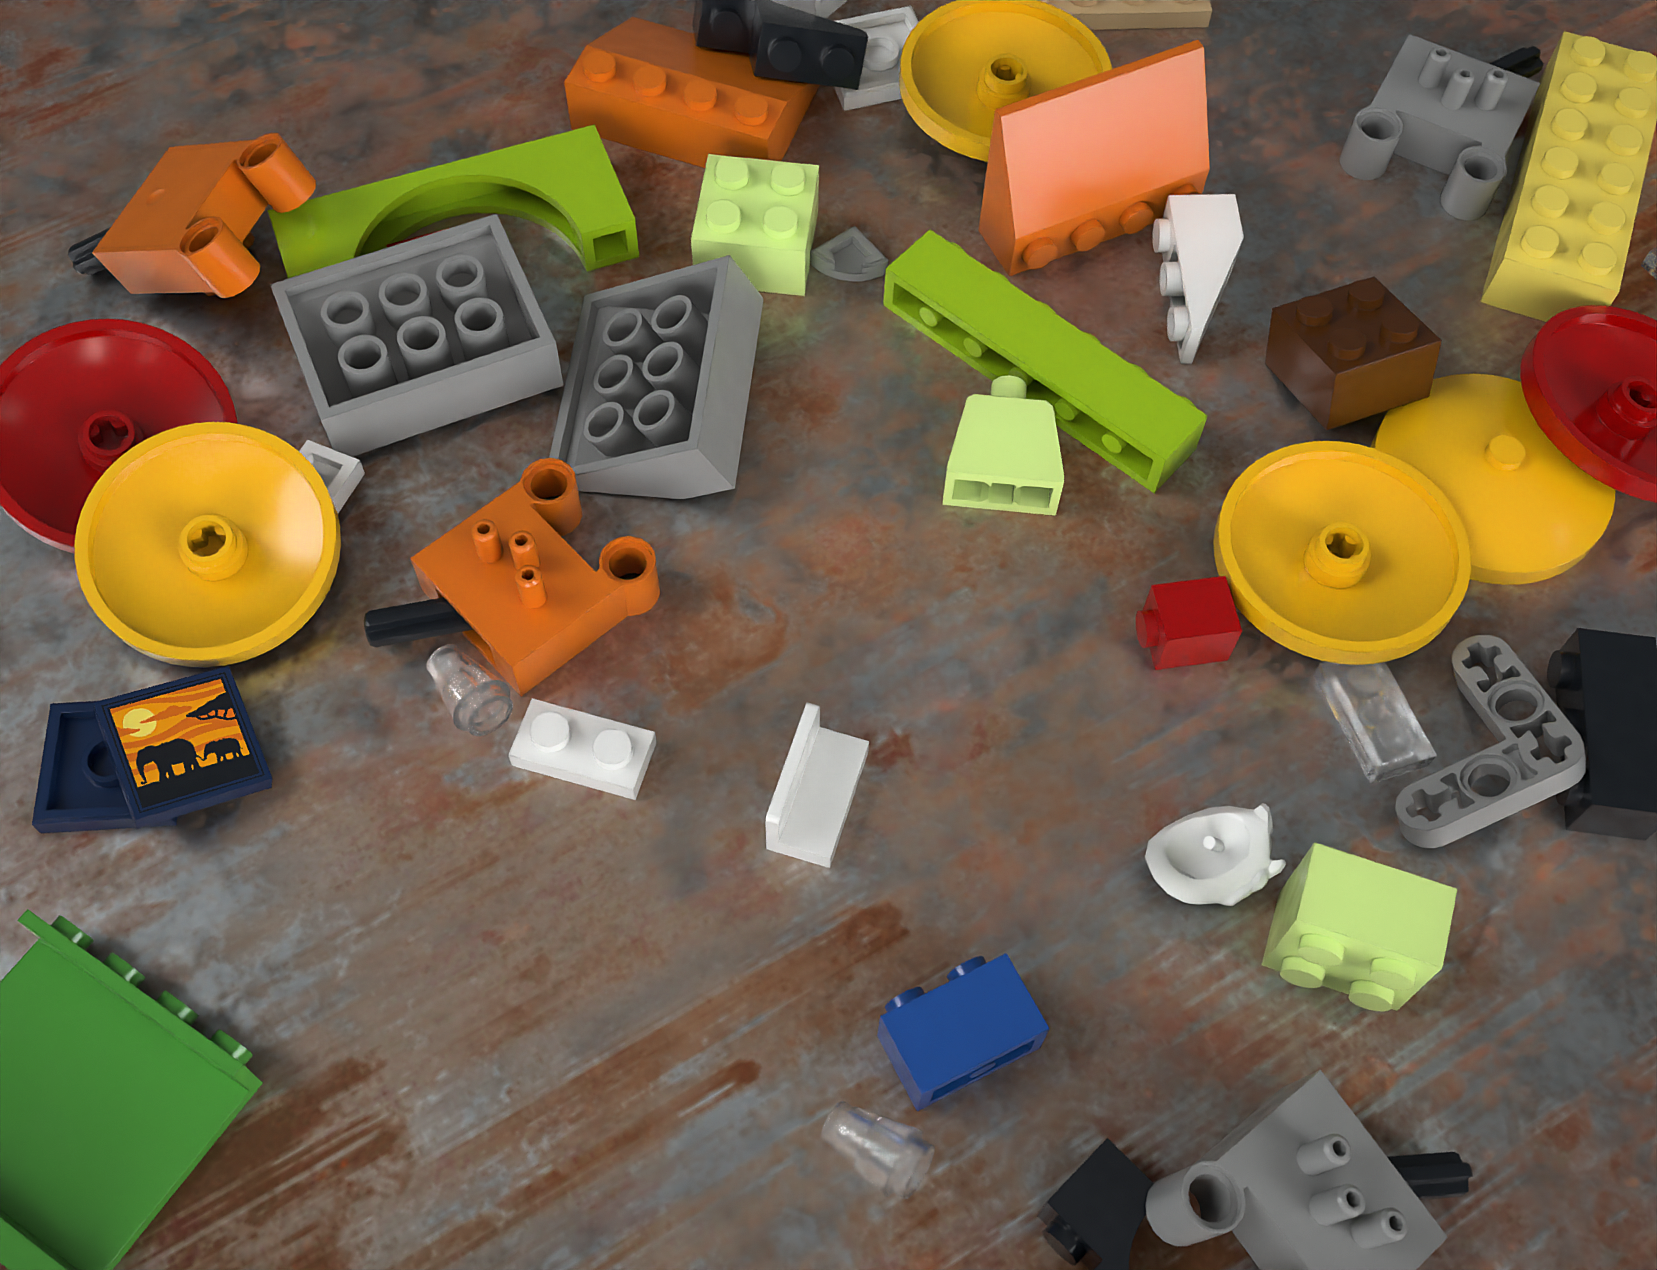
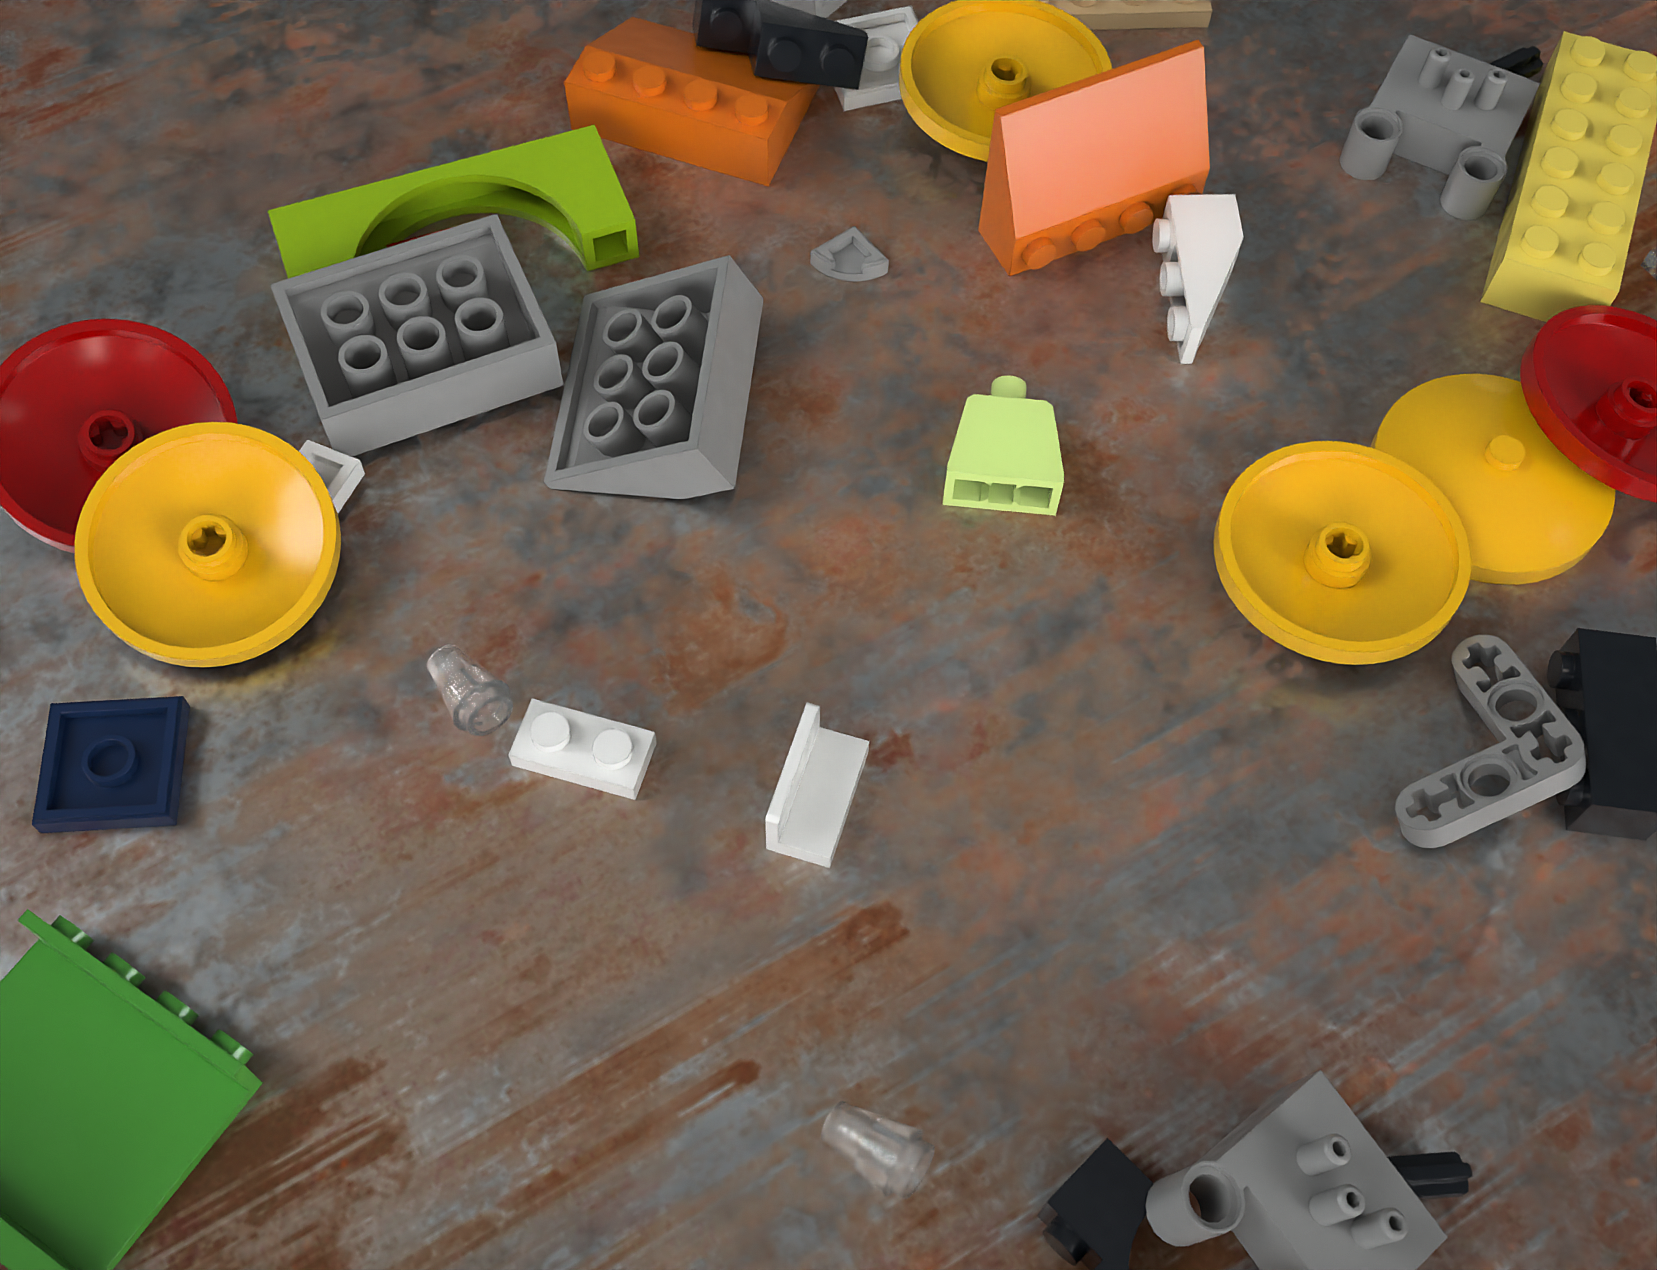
(182, 746): tile -> none
(195, 218): orange piece -> none
(519, 584): orange piece -> none
(760, 217): yellowish green brick -> none
(960, 1029): blue brick -> none
(1007, 332): lime brick -> none
(1189, 623): red brick -> none
(1214, 855): white hat -> none
(1351, 352): reddish brown brick -> none
(1359, 928): yellowish green brick -> none
(1375, 719): clear plate -> none

